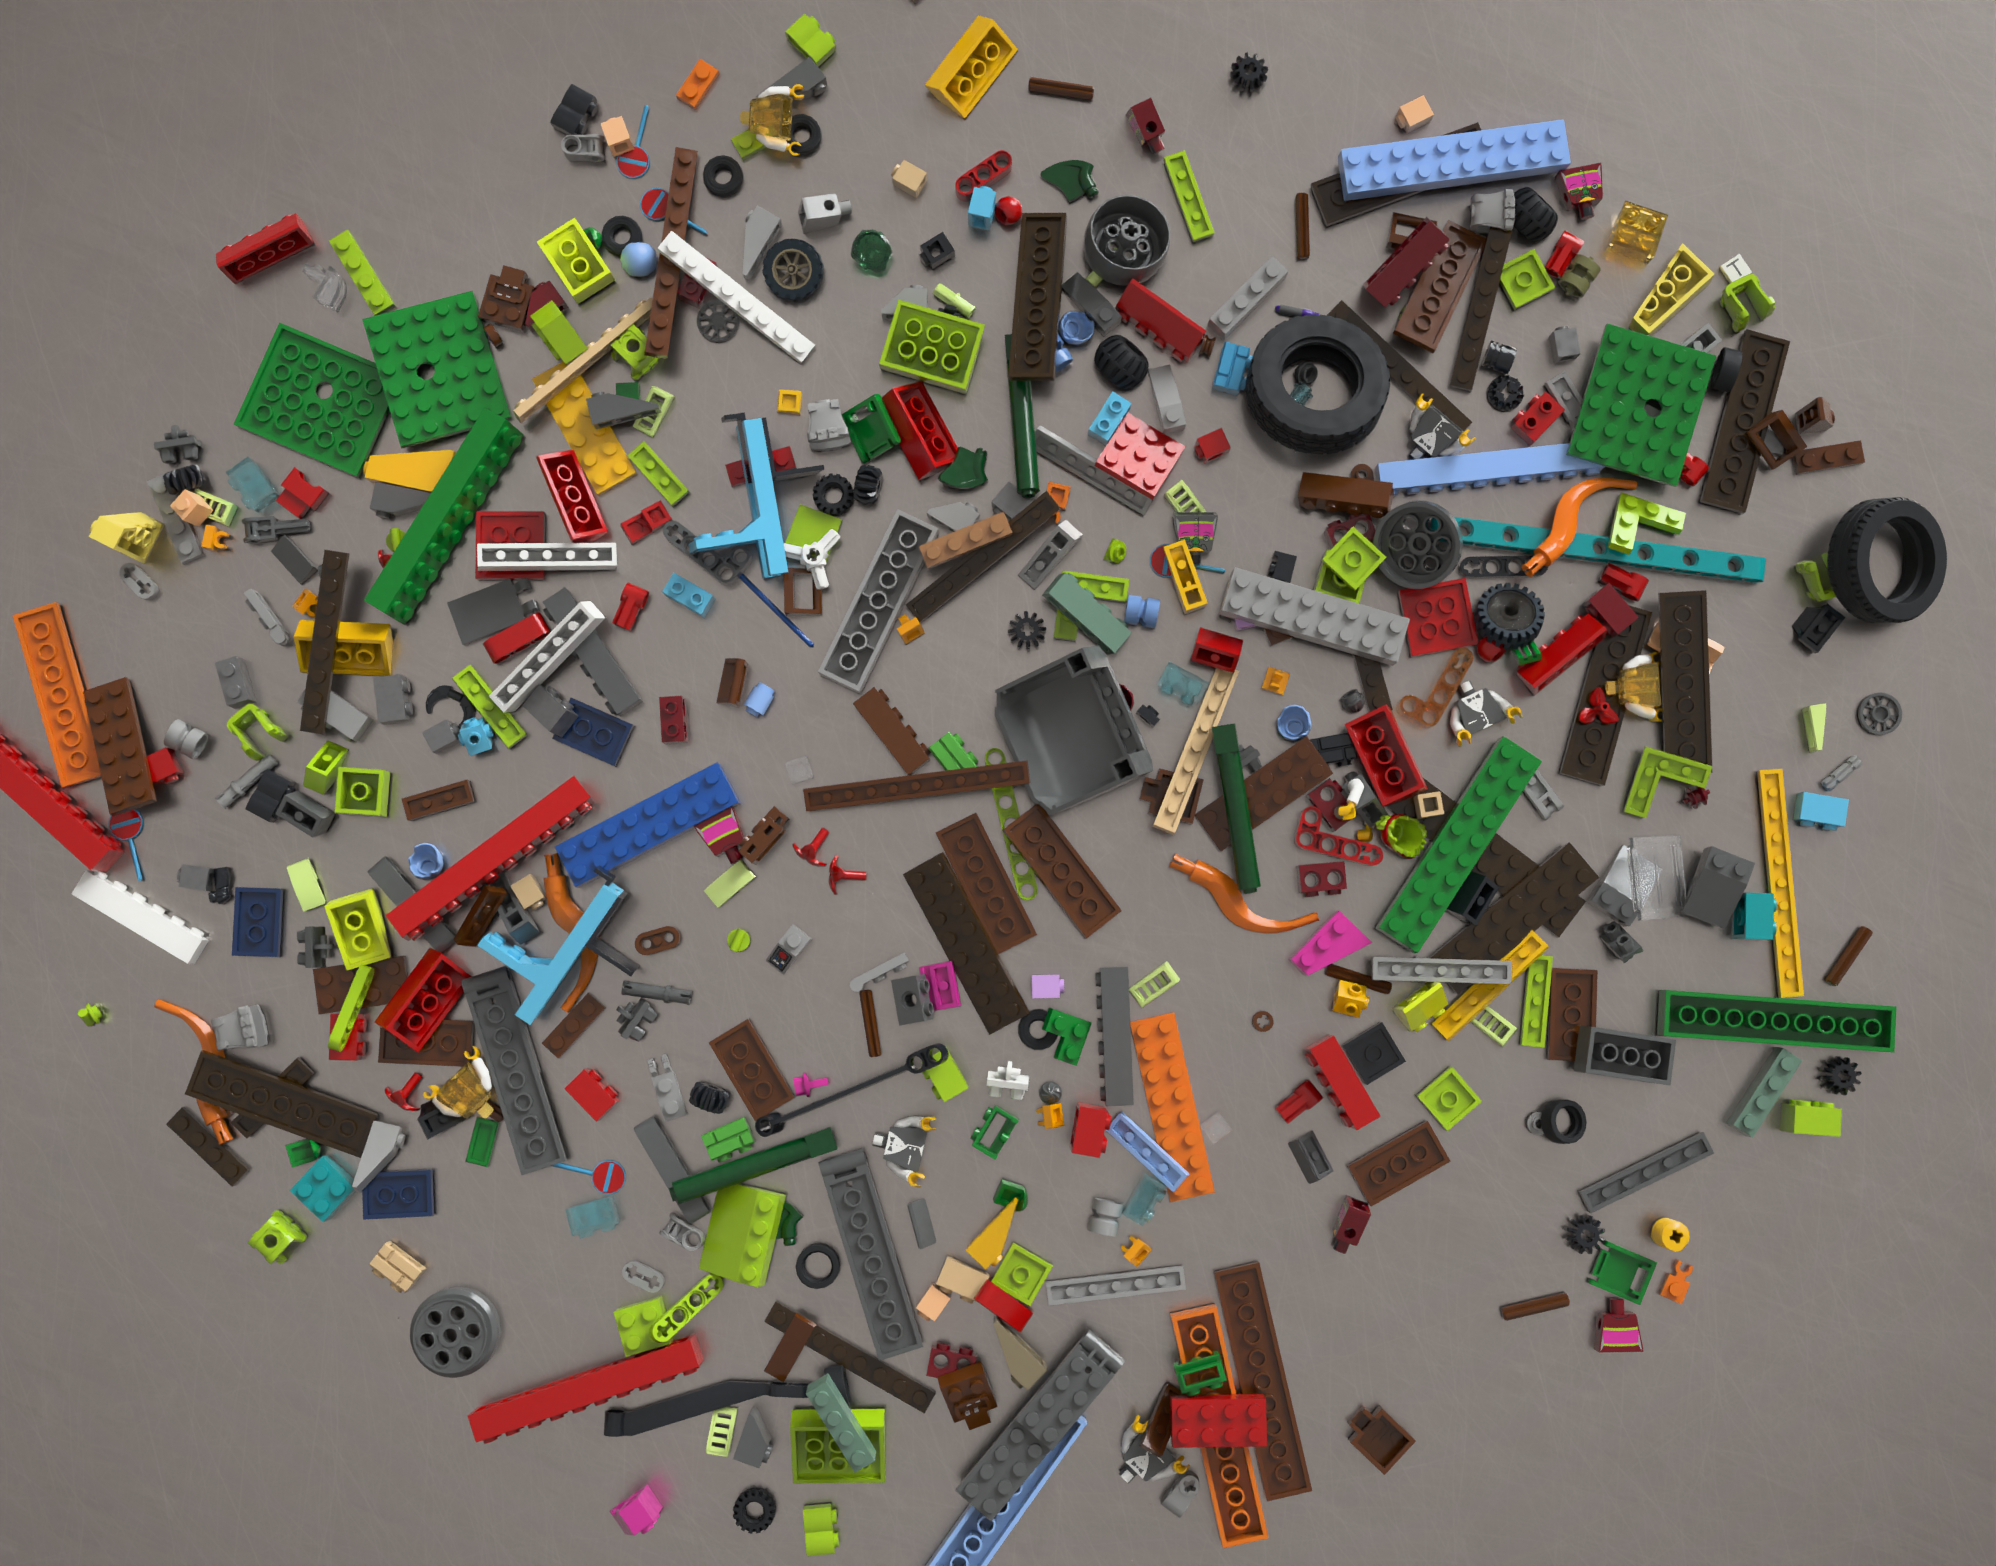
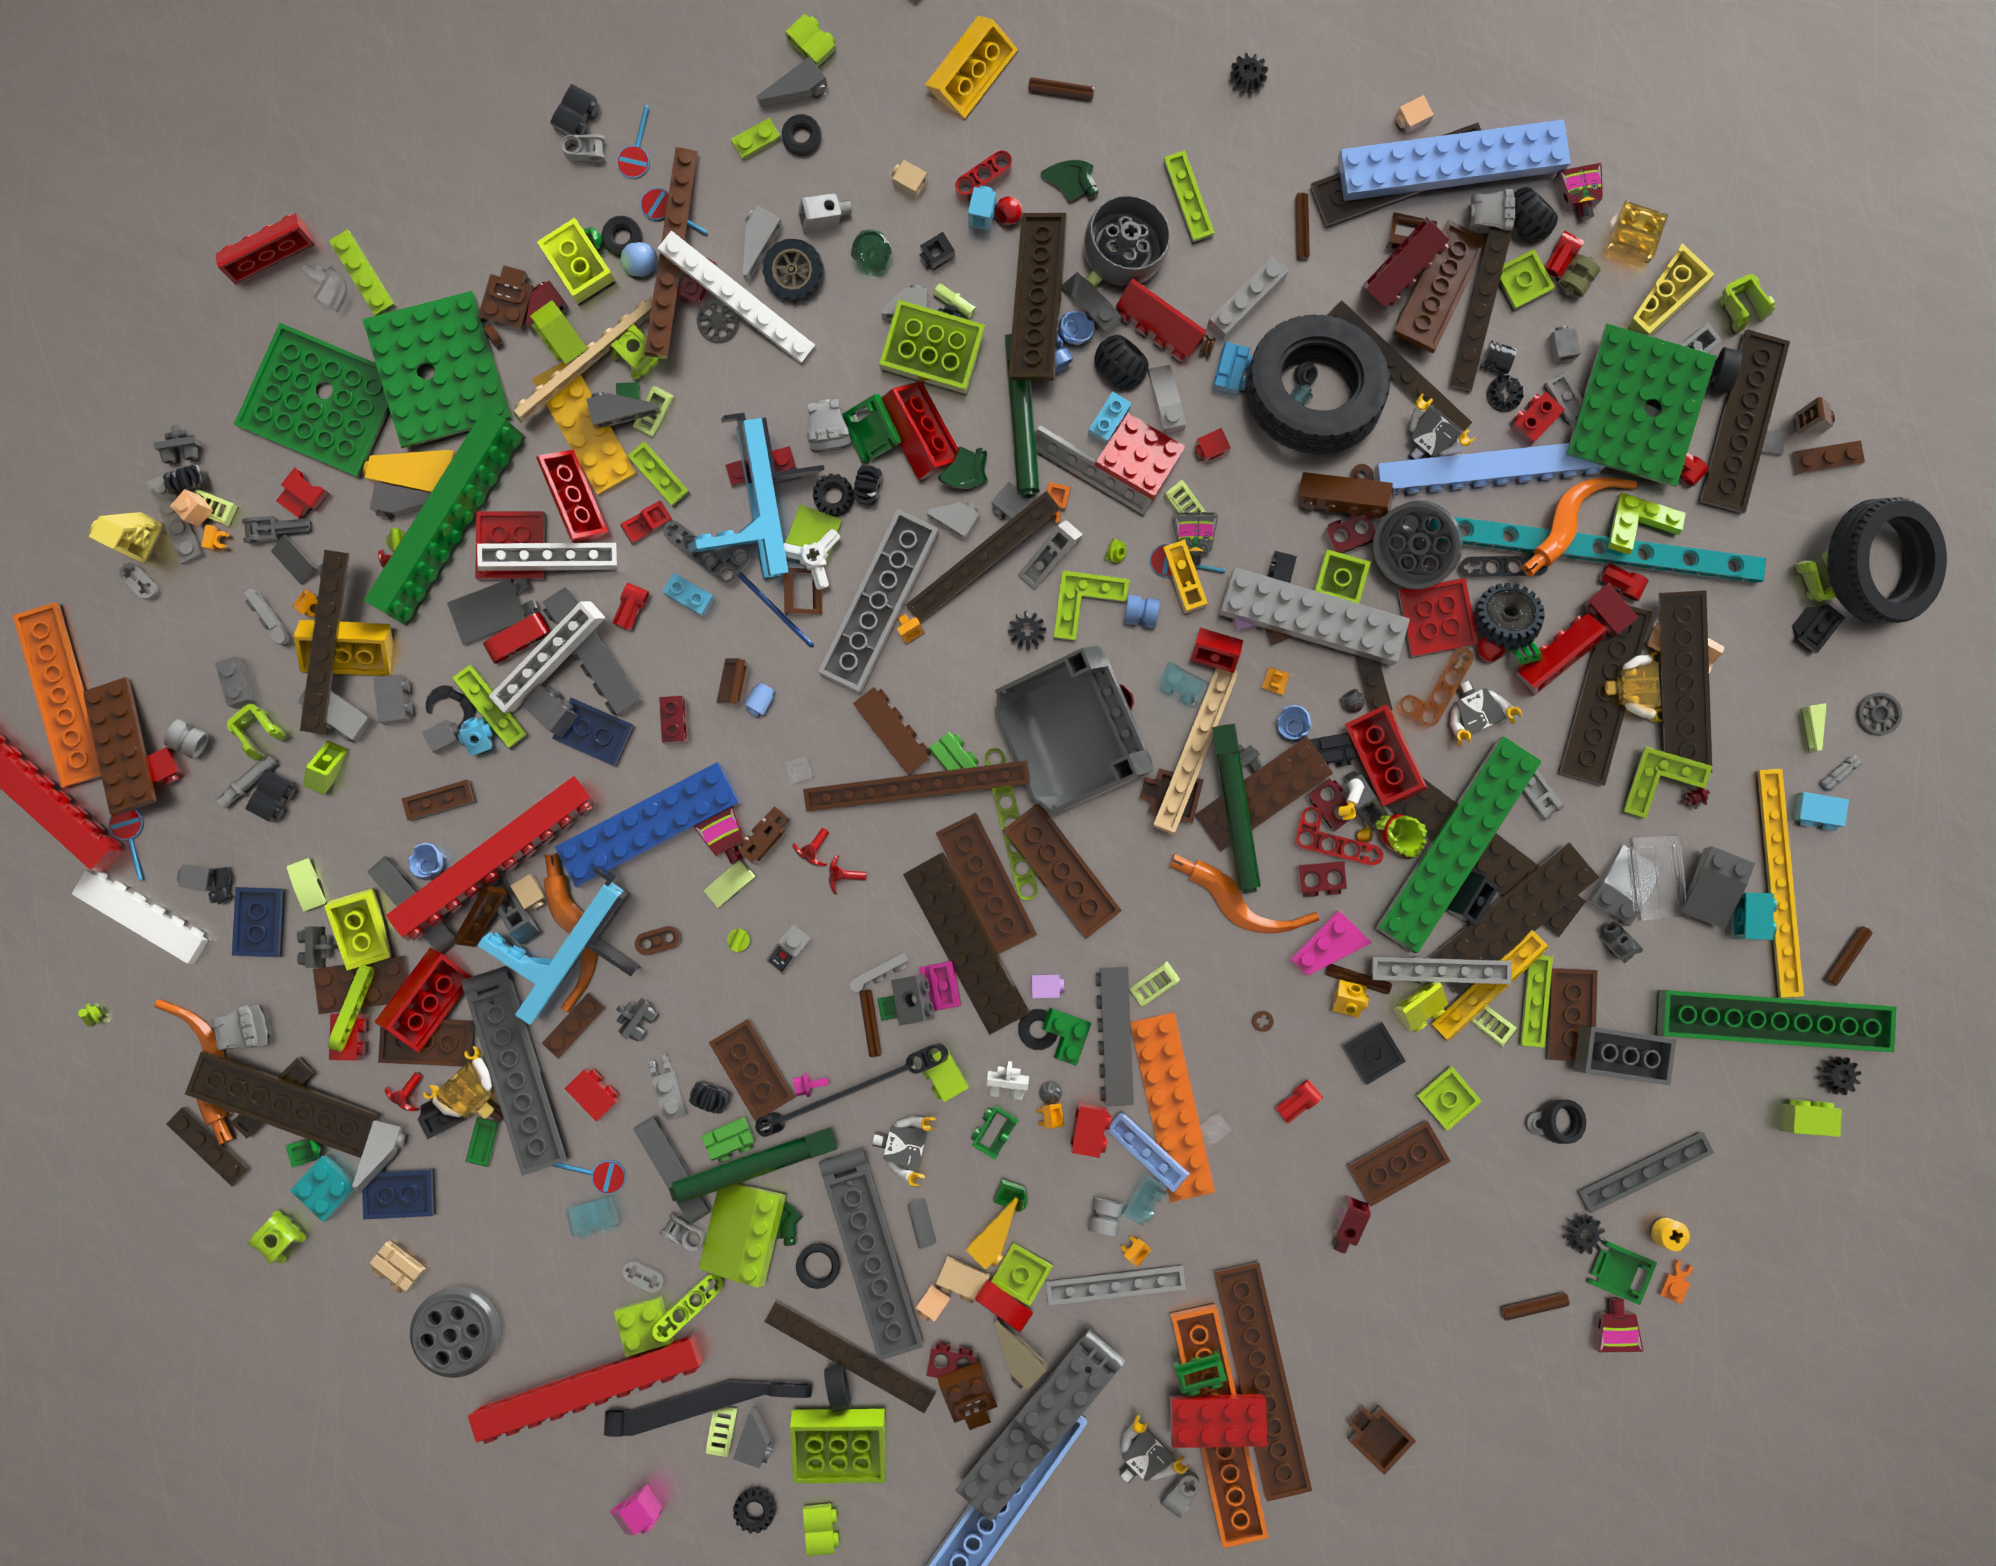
(252, 484): clear light blue brick -> none
(305, 813): dark grey brick -> none
(362, 792): lime brick -> none
(617, 136): light nougat brick -> none
(666, 993): dark grey pin -> none
(697, 84): orange plate -> none
(722, 162): black tyre -> none
(772, 117): clear yellow torso -> none
(789, 402): yellow tile -> none
(790, 1347): reddish brown tile -> none
(841, 1422): sand green brick -> none
(887, 1008): none -> green tile
(965, 540): medium nougat brick -> none
(1086, 613): sand green brick -> none
(1145, 116): dark red torso -> none
(1148, 714): black plate -> none
(1159, 1426): reddish brown plate -> none
(1292, 311): dark grey piece -> none
(1310, 1157): dark grey slope -> none
(1342, 1082): red brick -> none
(1353, 558): lime plate -> none
(1428, 805): tan brick -> none
(1600, 708): red plant -> none
(1735, 269): white tile -> none
(1764, 1092): sand green brick -> none
(1785, 433): reddish brown tile -> none

